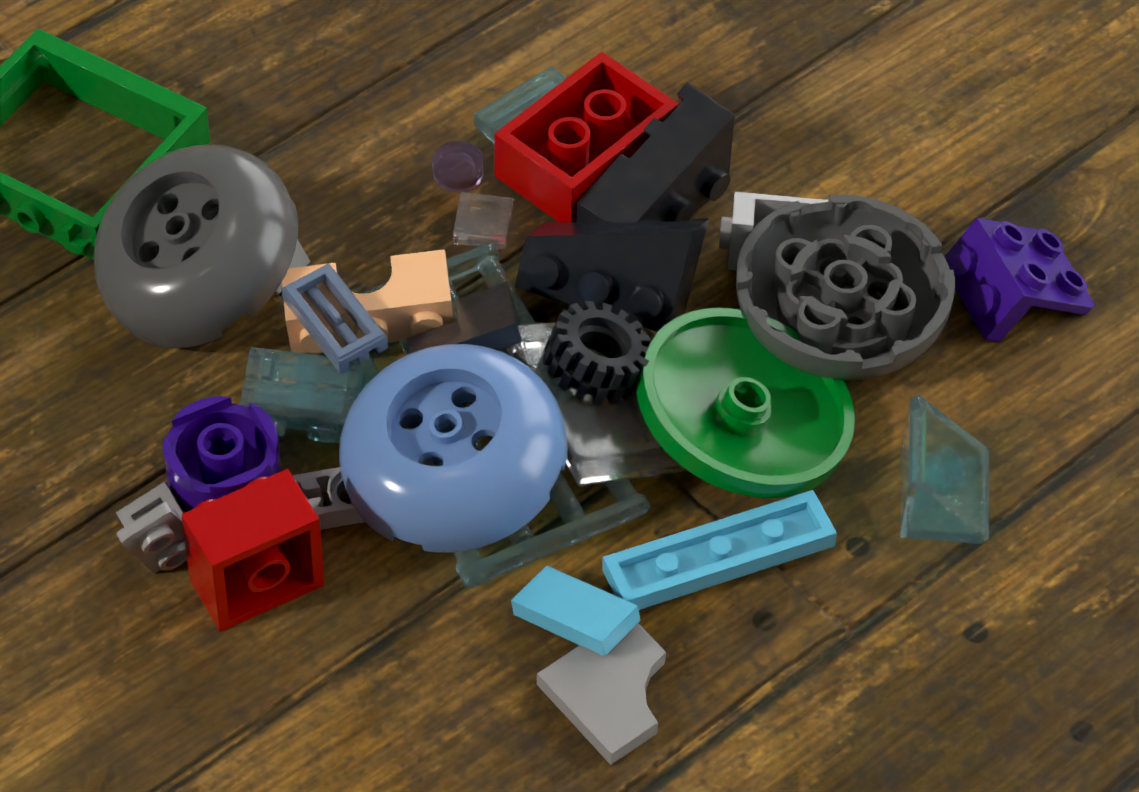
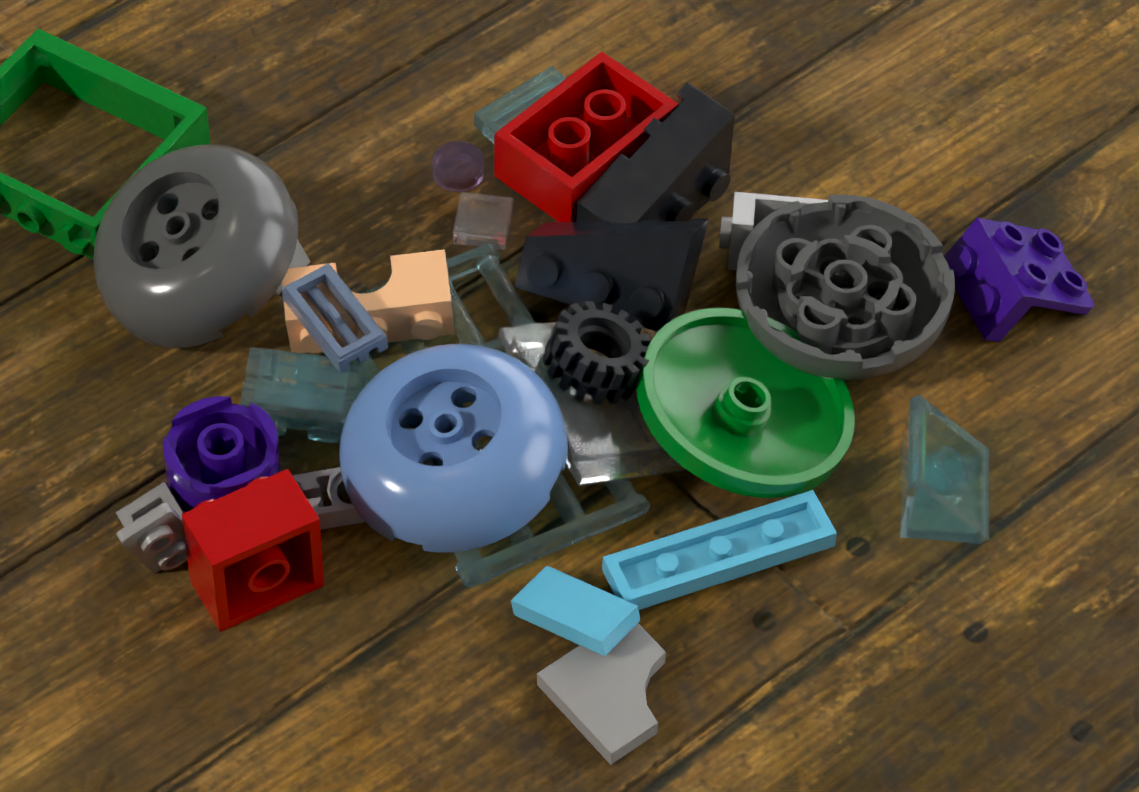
(484, 320): black tile -> none

